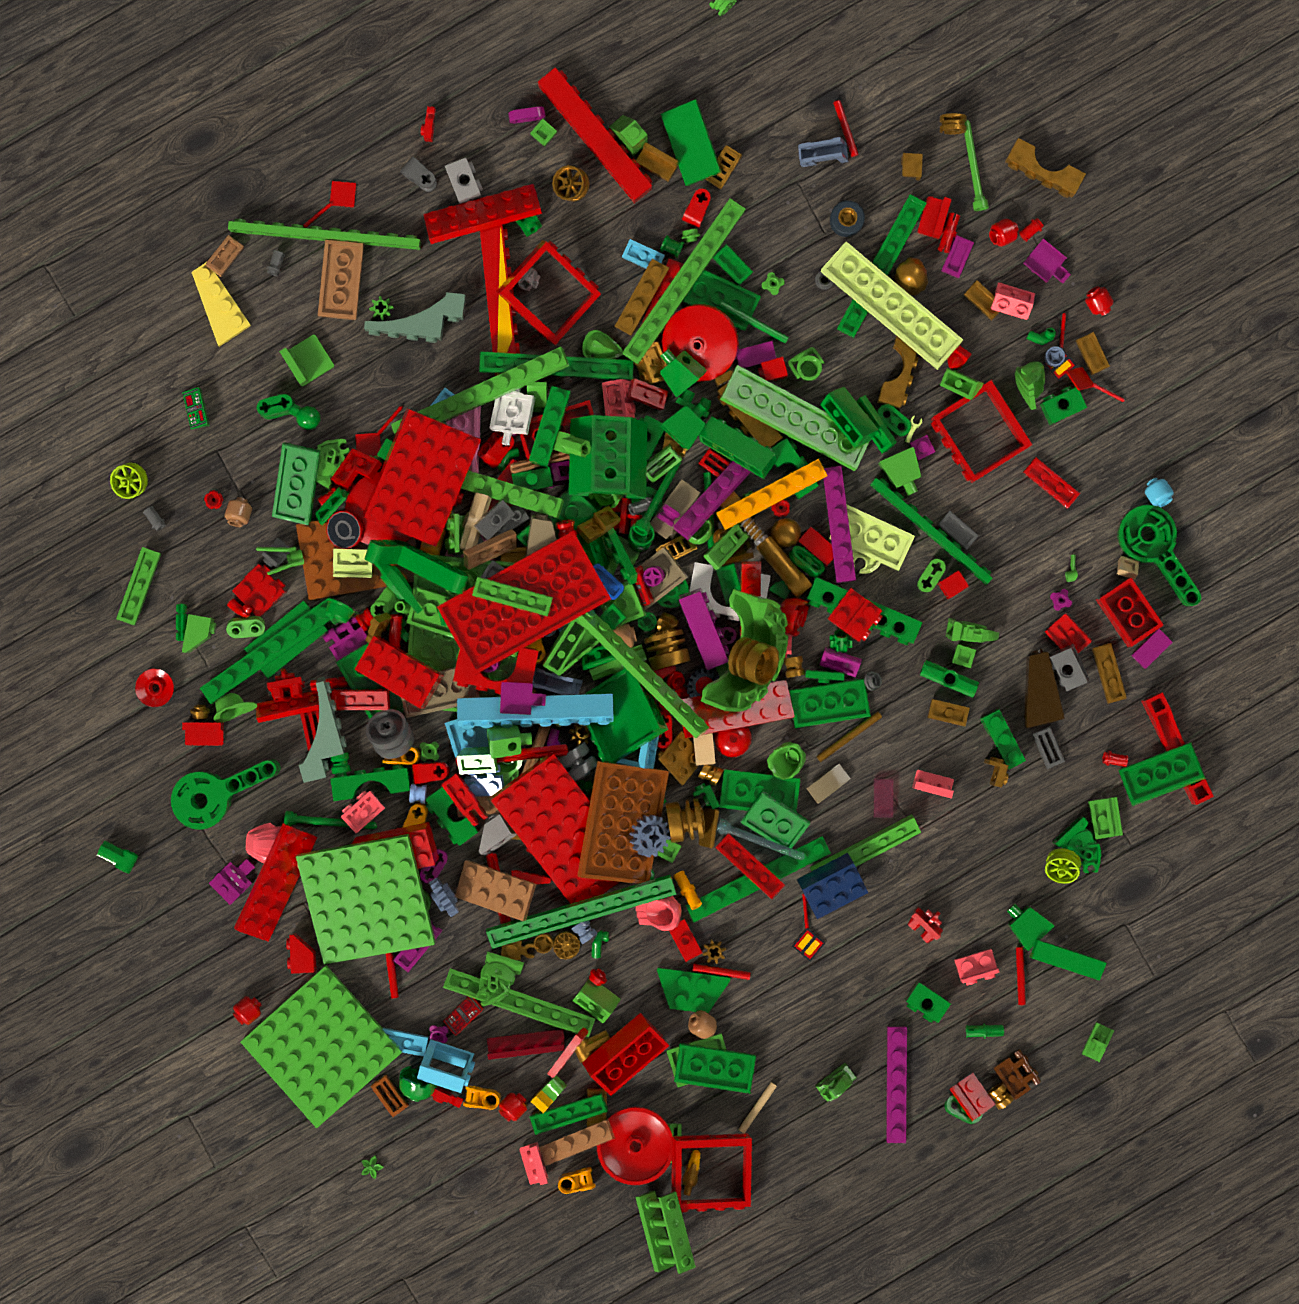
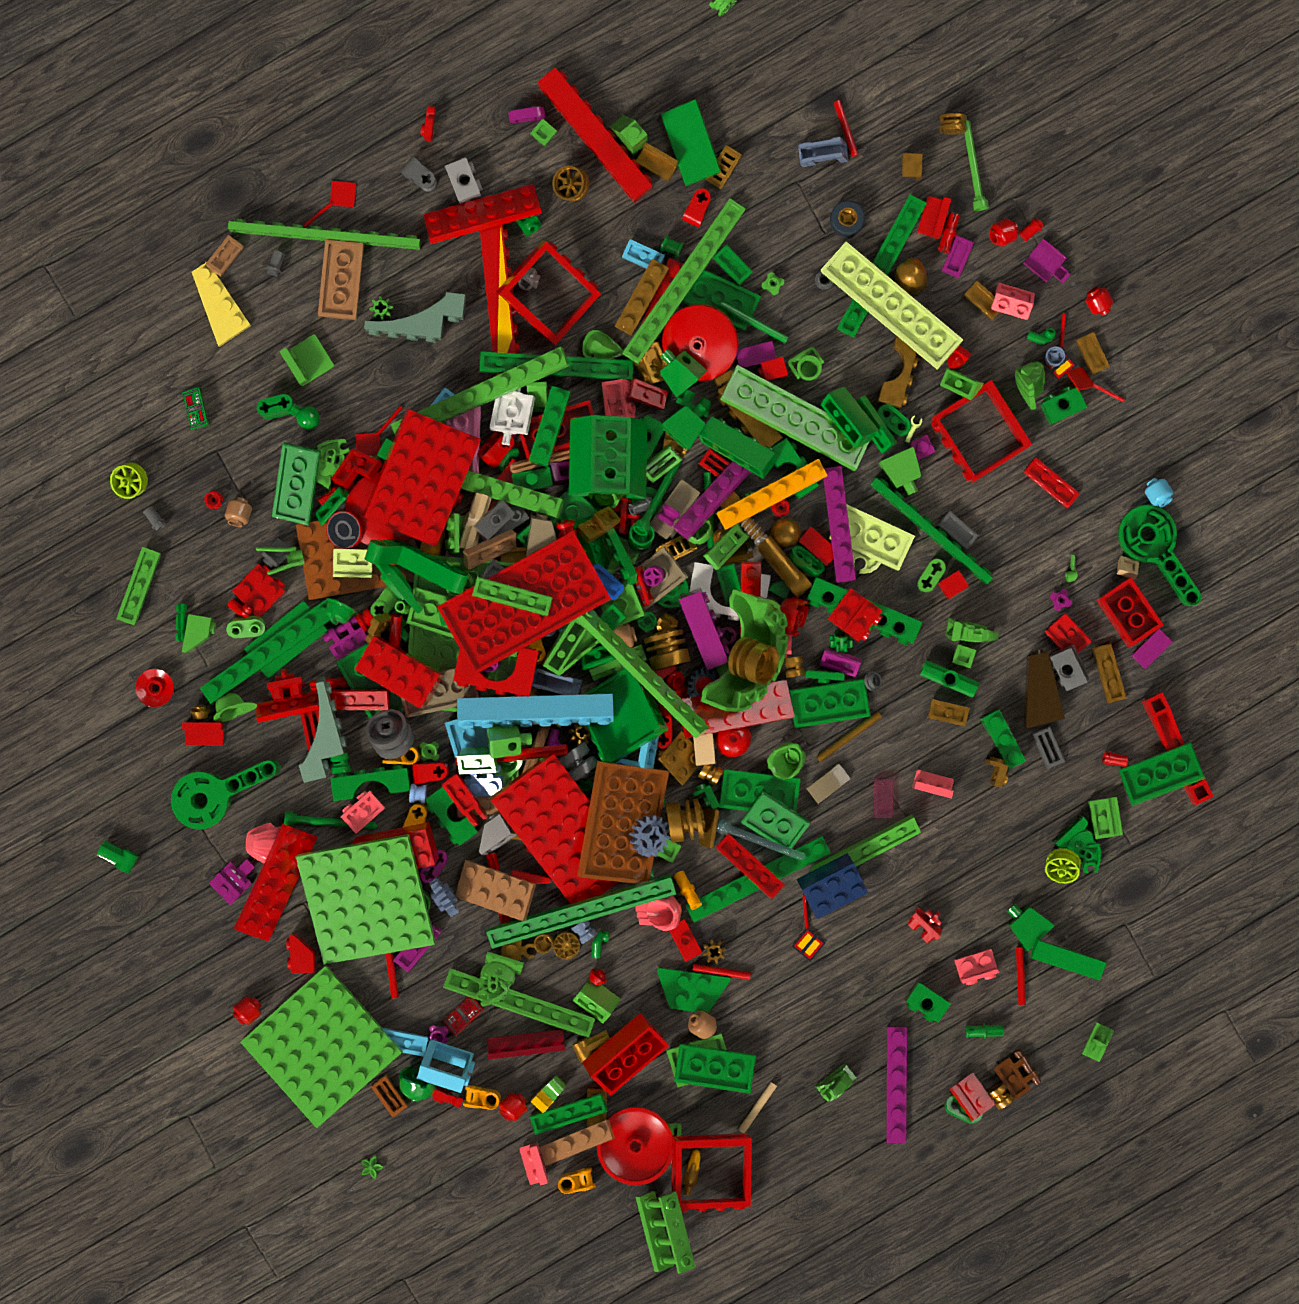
(518, 698): magenta piece -> none
(569, 444): bright green piece -> none
(573, 1045): tile -> none
(690, 235): bright green plate -> none
(1023, 158): pearl gold arch -> none

